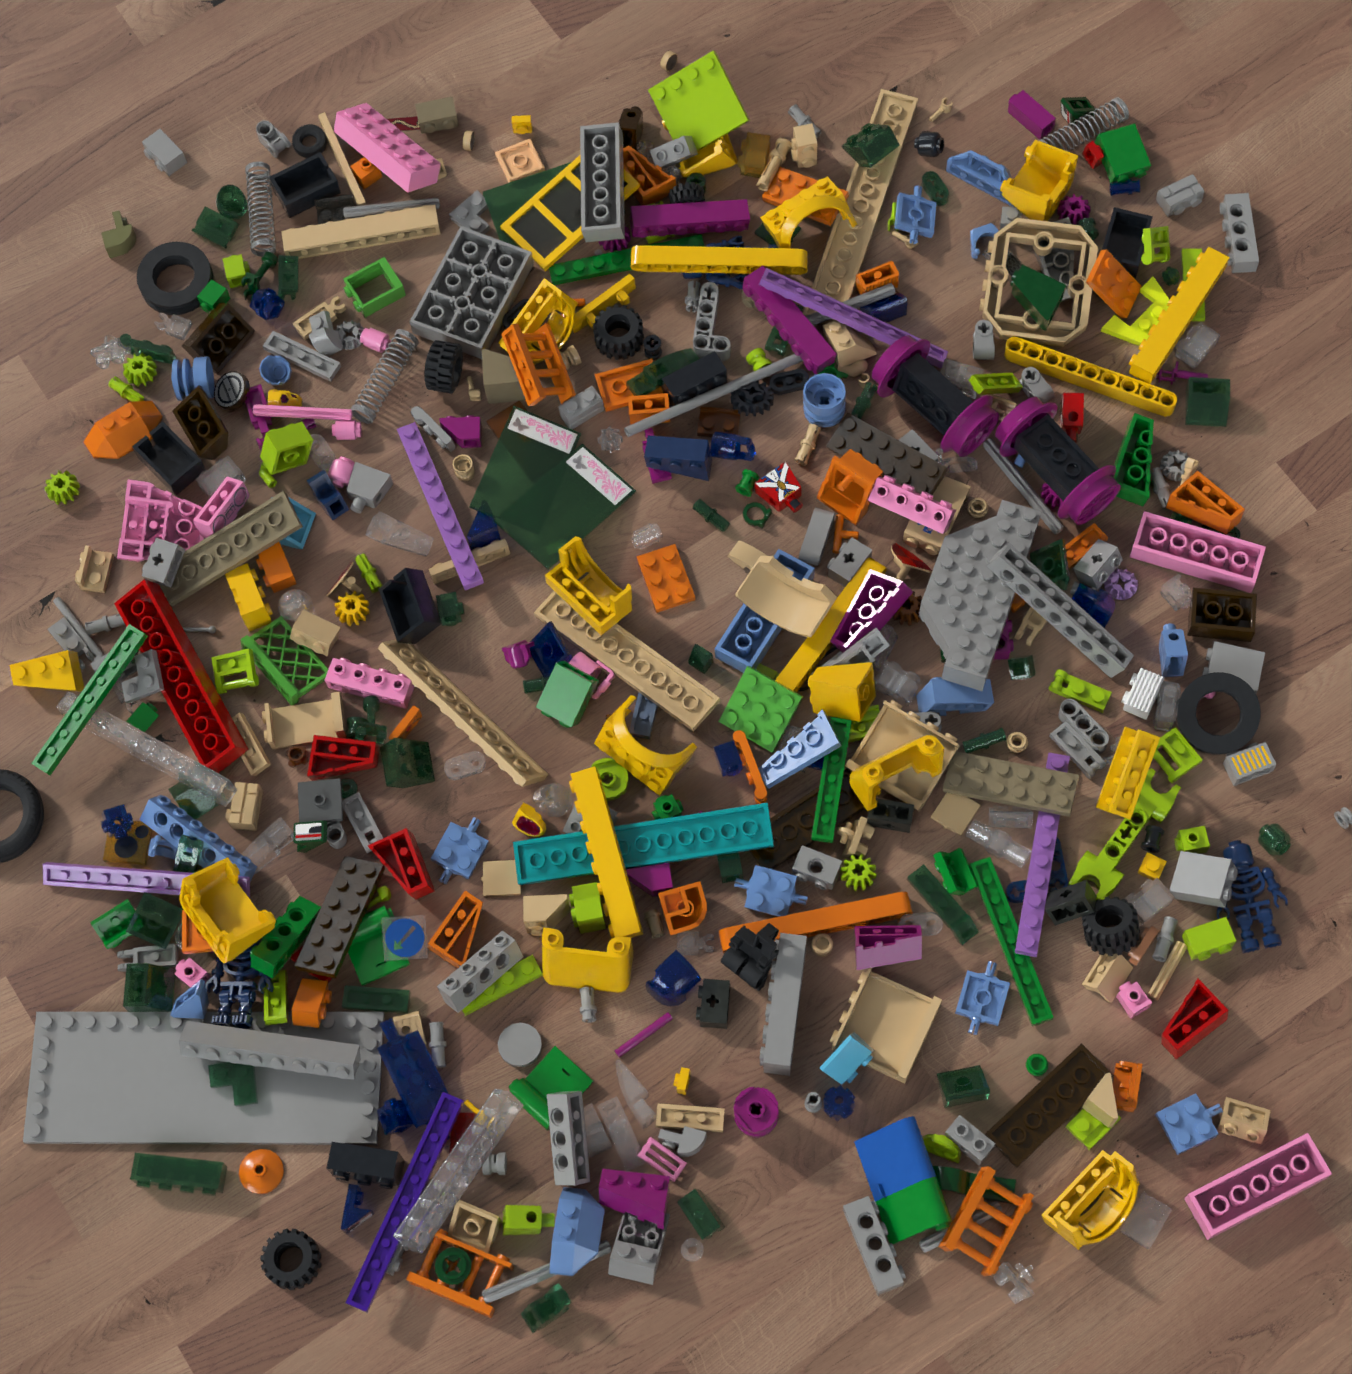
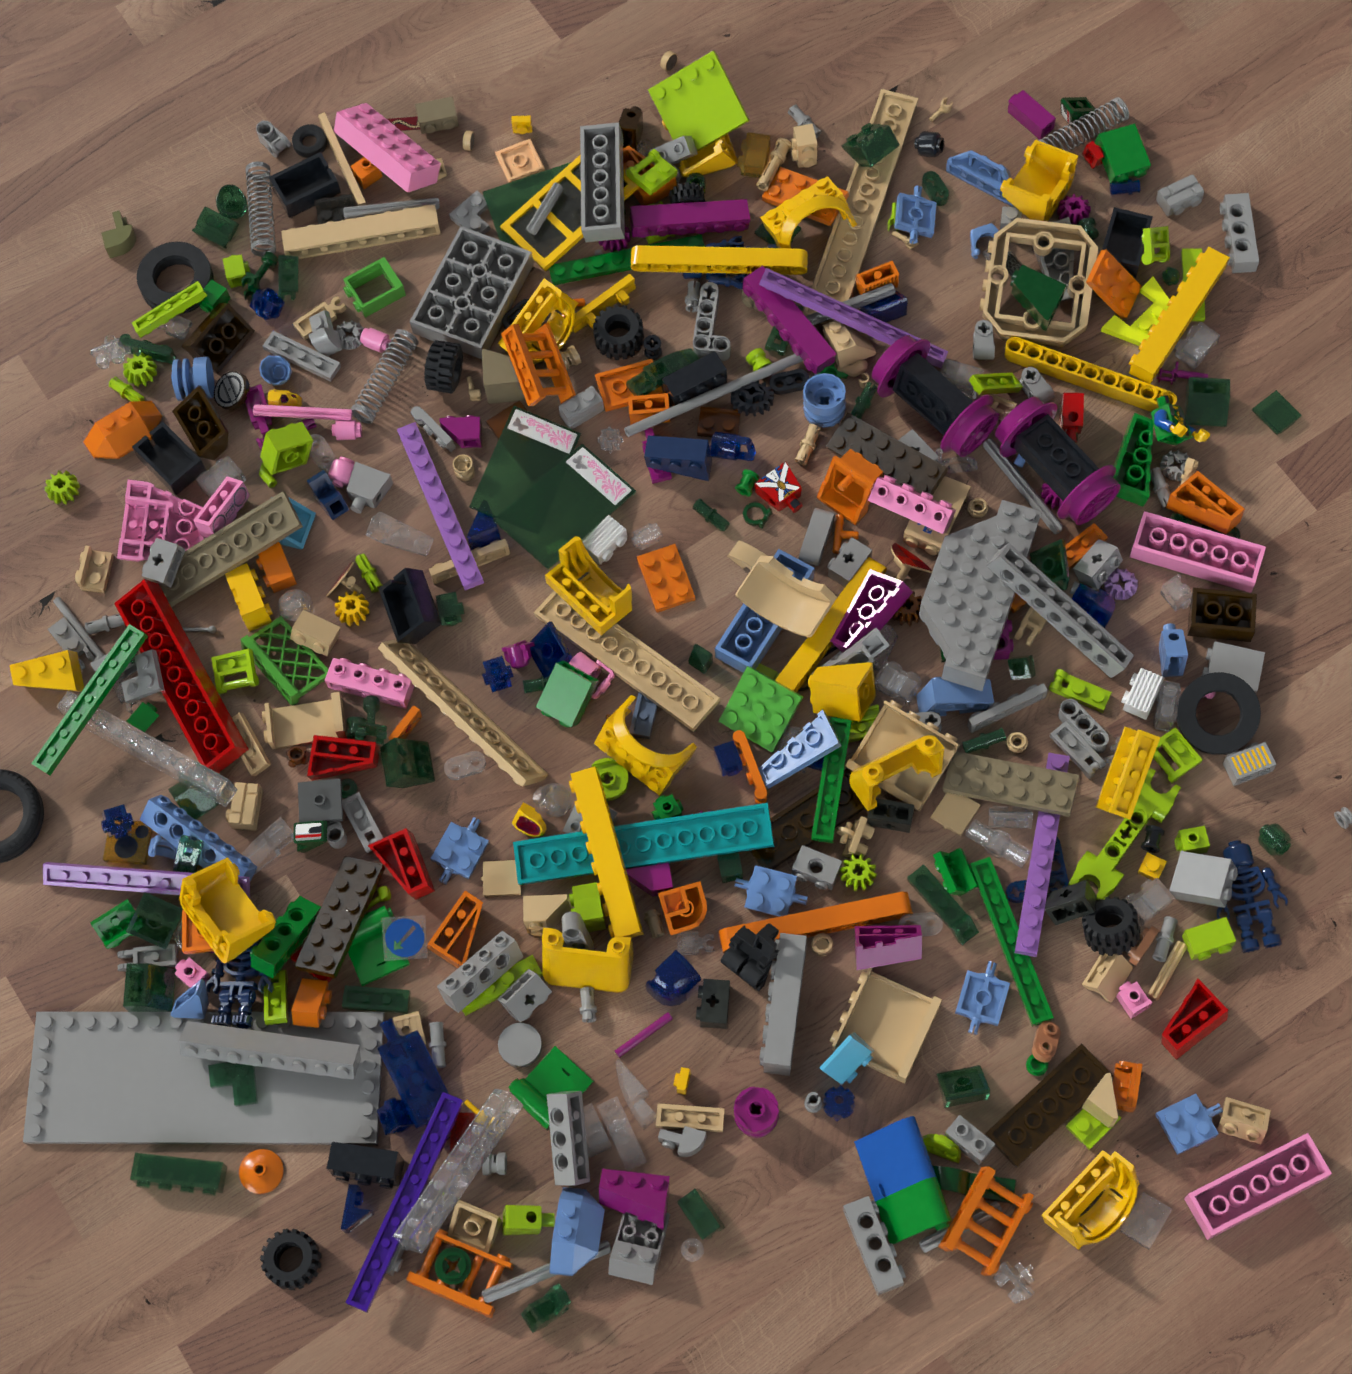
(163, 152): light grey brick -> none
(169, 309): none -> lime plate
(497, 674): none -> clear blue brick
(527, 985): none -> light grey brick
(544, 209): none -> light grey axle
(575, 932): none -> light grey beam
(605, 539): none -> white brick
(646, 1148): bright pink tile -> none
(654, 177): none -> lime plate
(1013, 704): none -> light grey plate
(1046, 1039): none -> nougat plate
(1172, 426): none -> torso
(1276, 412): none -> clear green piece

